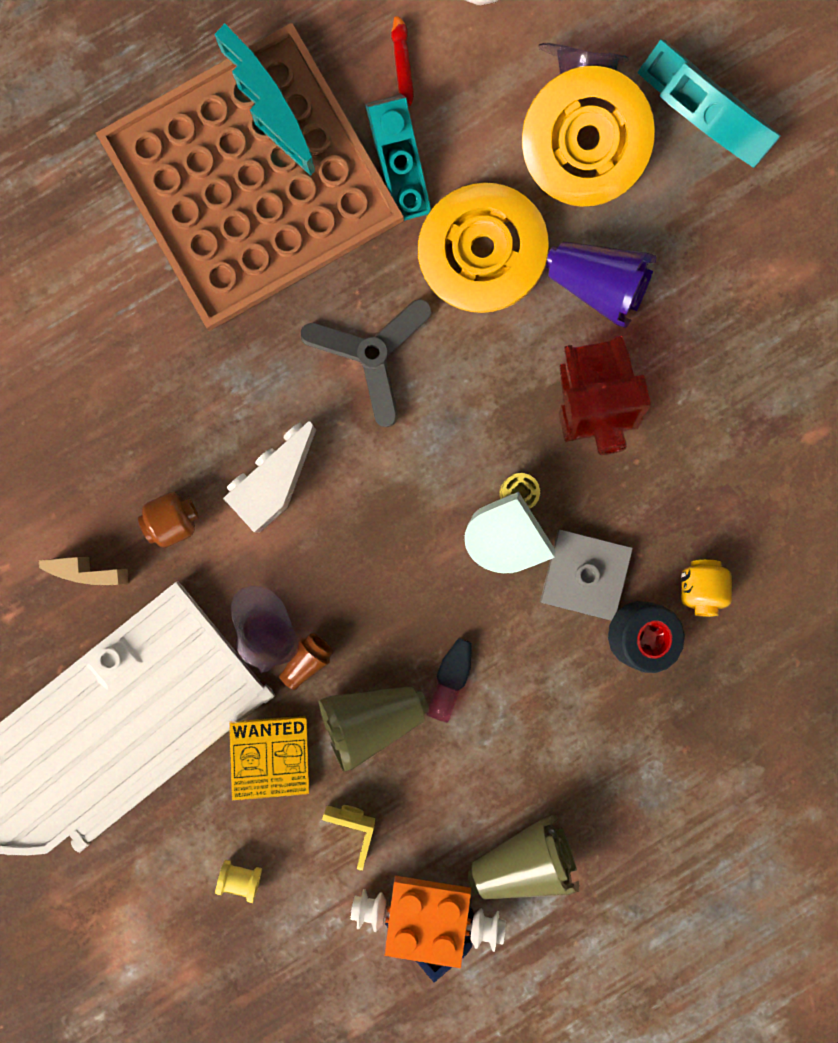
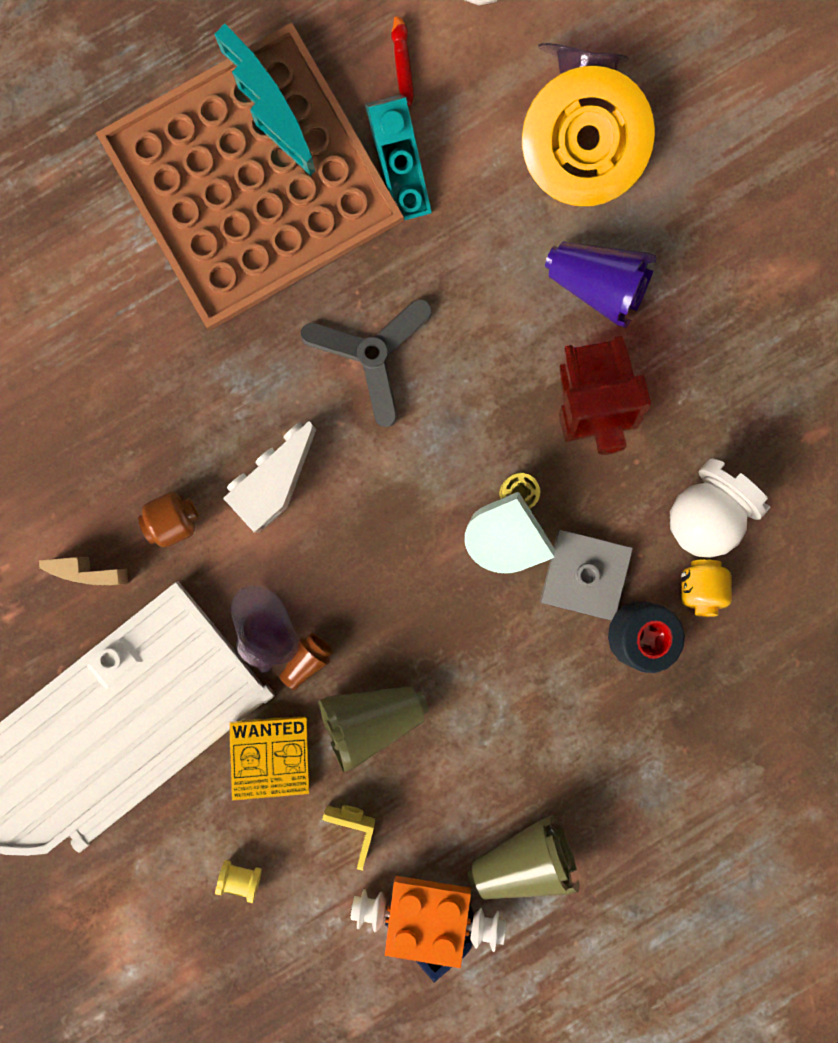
(451, 678): black piece -> none
(489, 281): yellow piece -> none
(707, 104): teal slope -> none
(713, 515): none -> white tile

